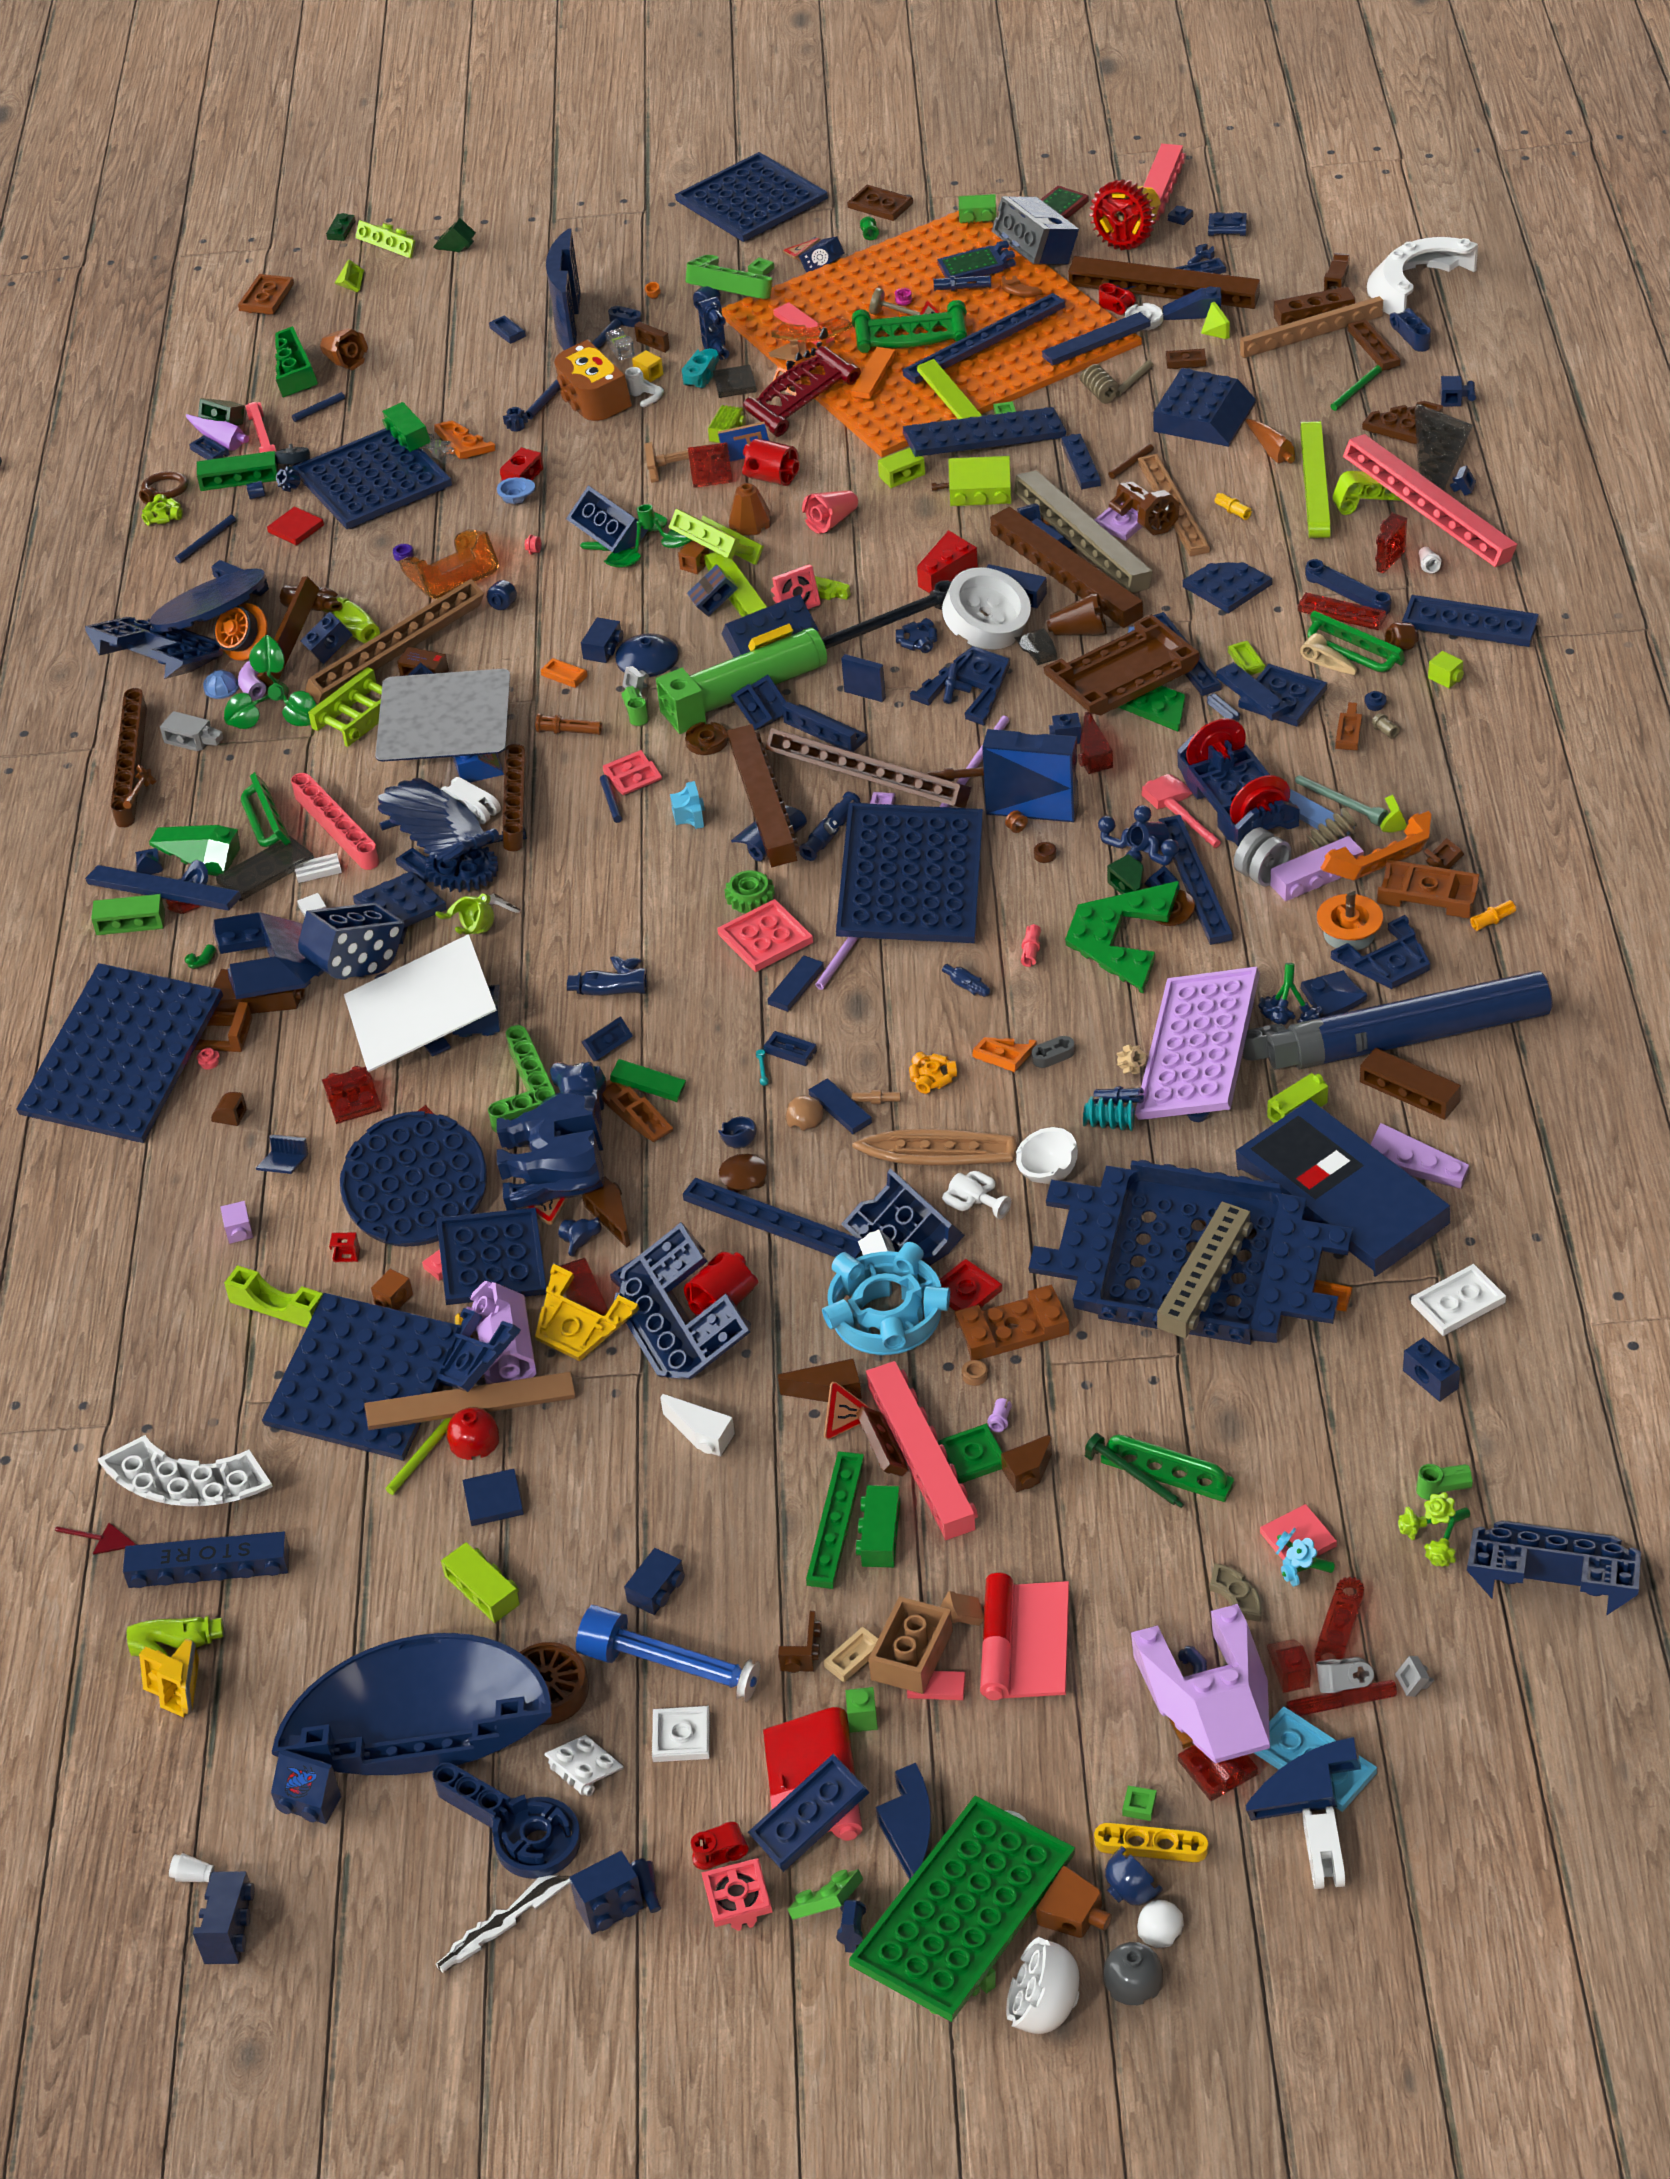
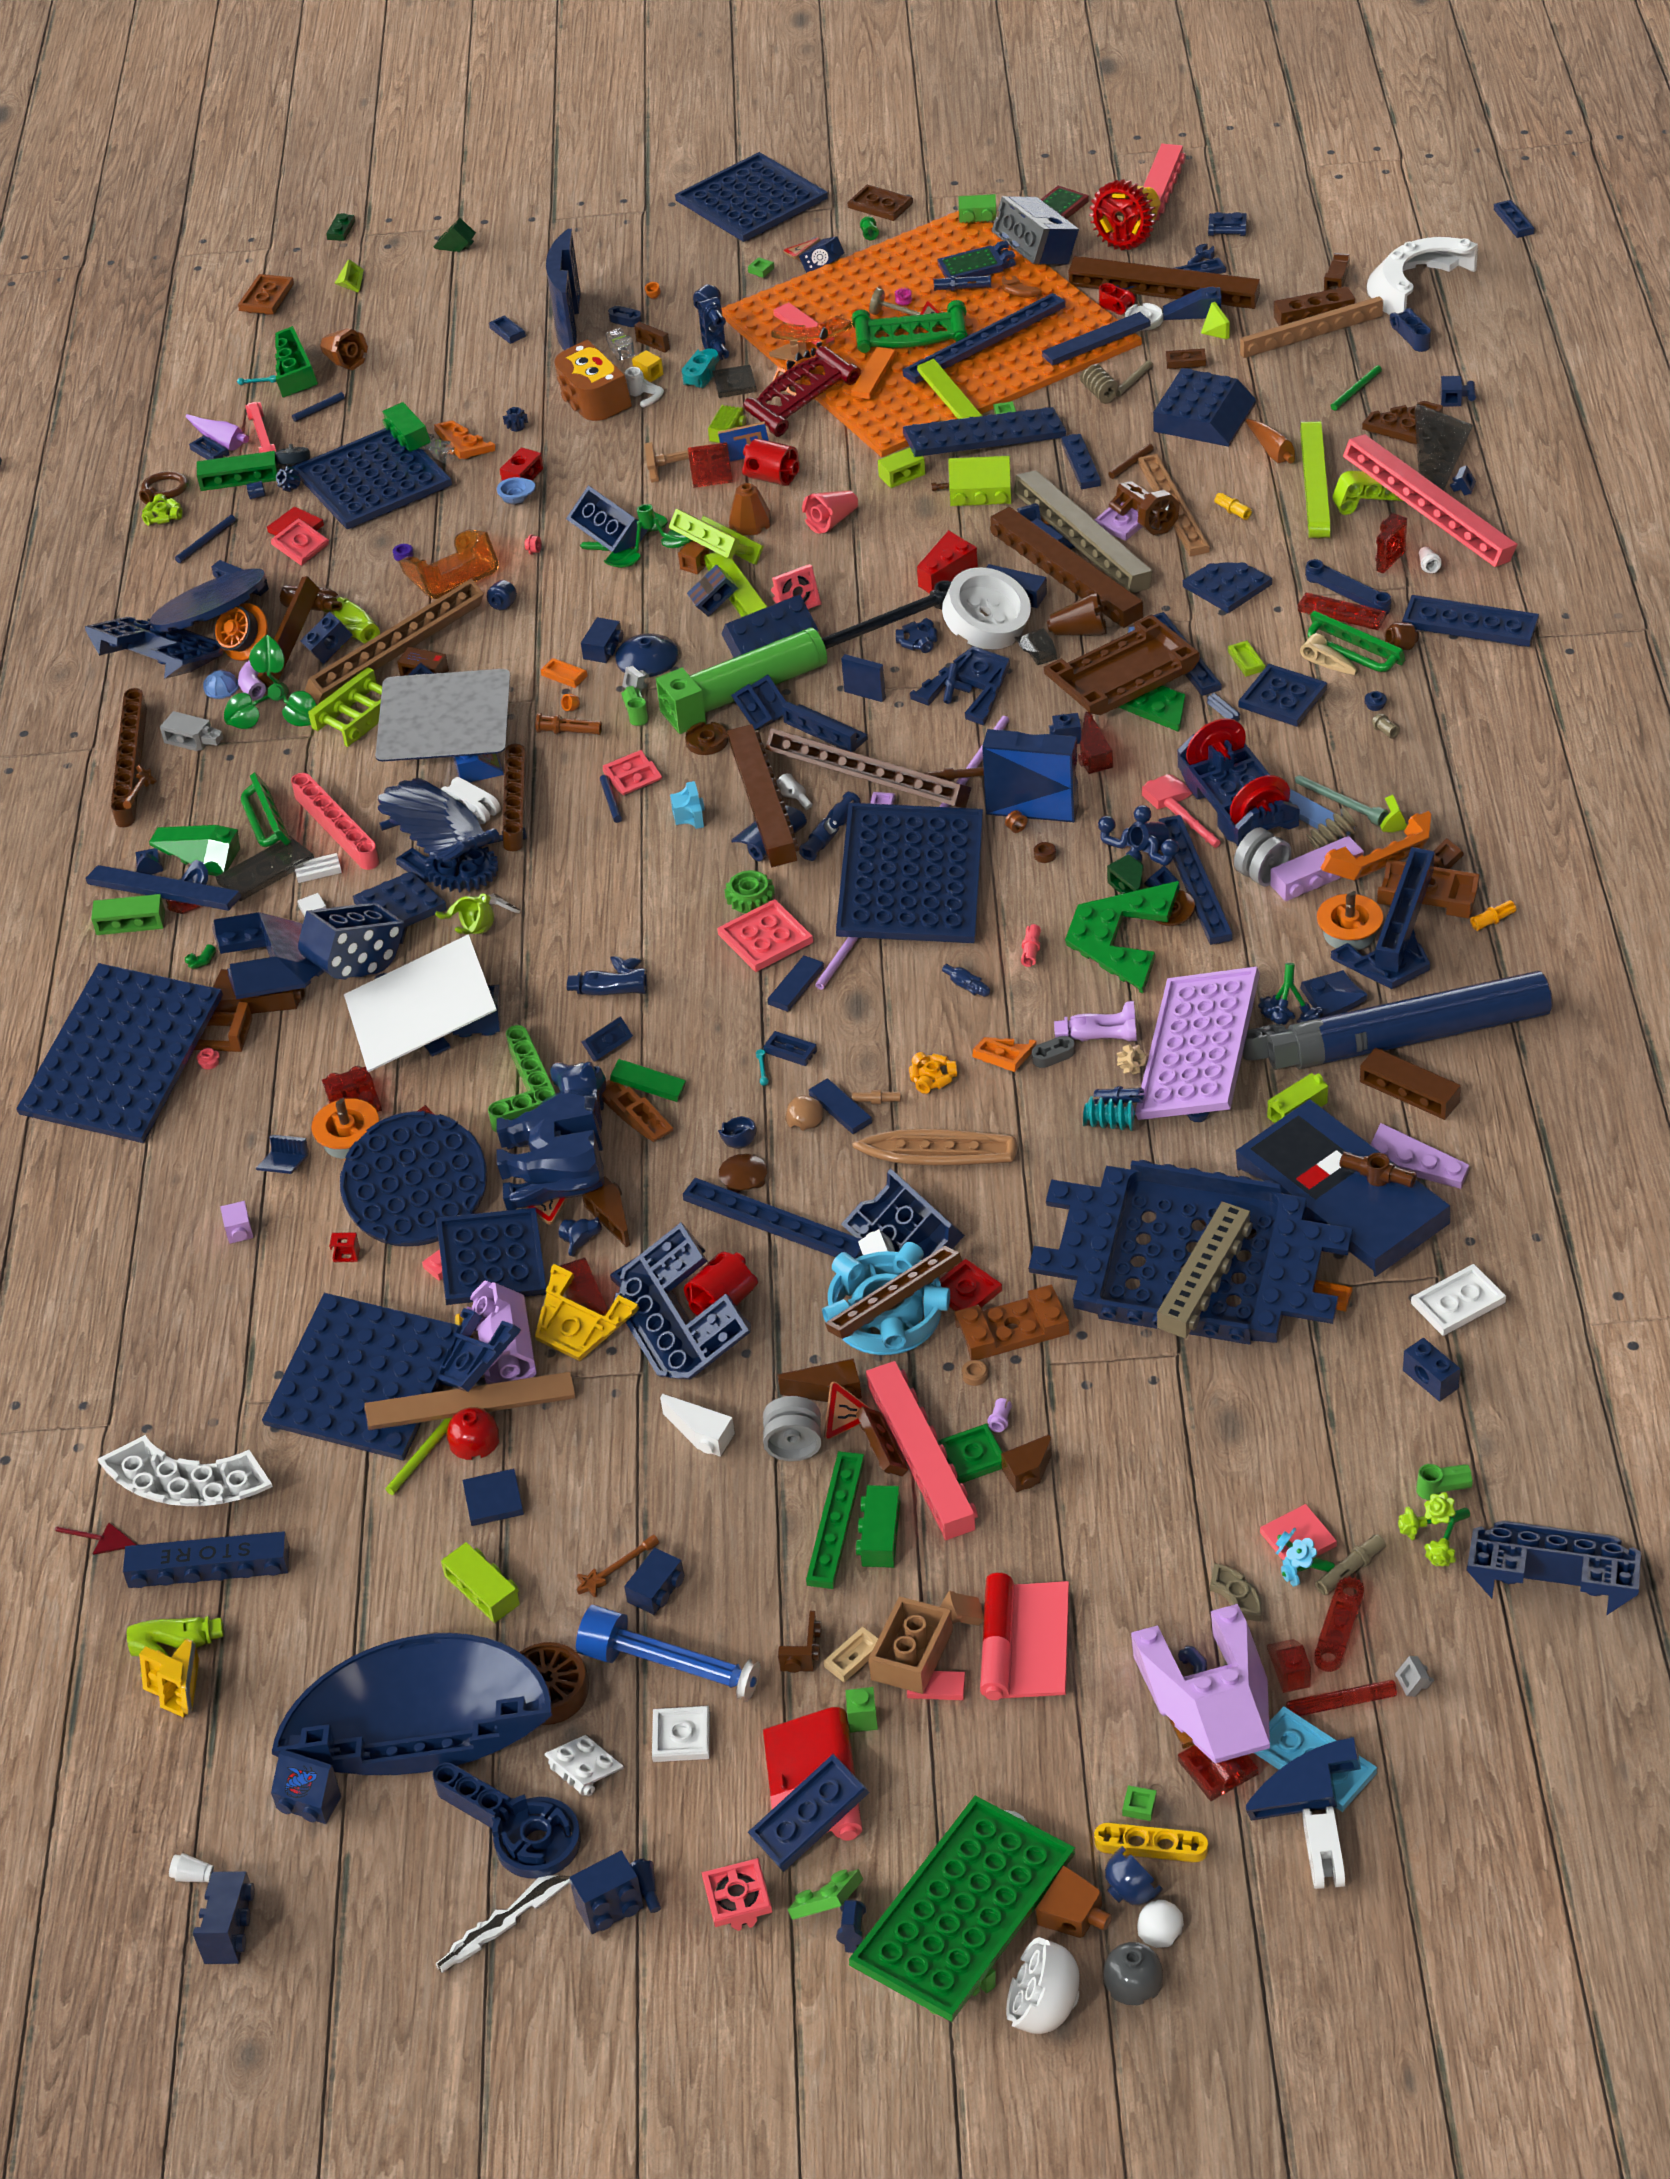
(221, 411): dark green slope -> none
(230, 1109): reddish brown brick -> none
(251, 1291): lime arch -> none
(272, 379): none -> teal hinge
(299, 541): none -> coral tile
(342, 1124): none -> orange piece
(386, 237): lime bracket -> none
(392, 1290): dark orange brick -> none
(555, 386): dark blue piece -> none
(570, 702): none -> orange hinge
(594, 1580): none -> dark orange piece
(706, 272): bright green beam -> none
(720, 1844): red piece -> none
(770, 637): yellow tile -> none
(791, 788): none -> white piece
(792, 1428): none -> light grey wheel
(829, 589): lime hinge -> none
(893, 1292): none -> reddish brown plate
(908, 1820): dark blue slope -> none
(966, 1191): white piece -> none
(1047, 1155): white cylinder -> none
(1096, 1445): dark green piece -> none
(1098, 1026): none -> lavender piece
(1171, 1462): green piece -> none
(1180, 215): dark blue plate -> none
(1252, 691): dark blue plate -> none
(1338, 1675): light grey piece -> none
(1349, 728): dark orange hinge -> none
(1358, 1558): none -> dark tan pin
(1374, 344): reddish brown plate -> none
(1378, 1169): none -> reddish brown pin
(1404, 909): none -> dark blue brick
(1445, 669): lime brick -> none
(1514, 218): none -> dark blue tile

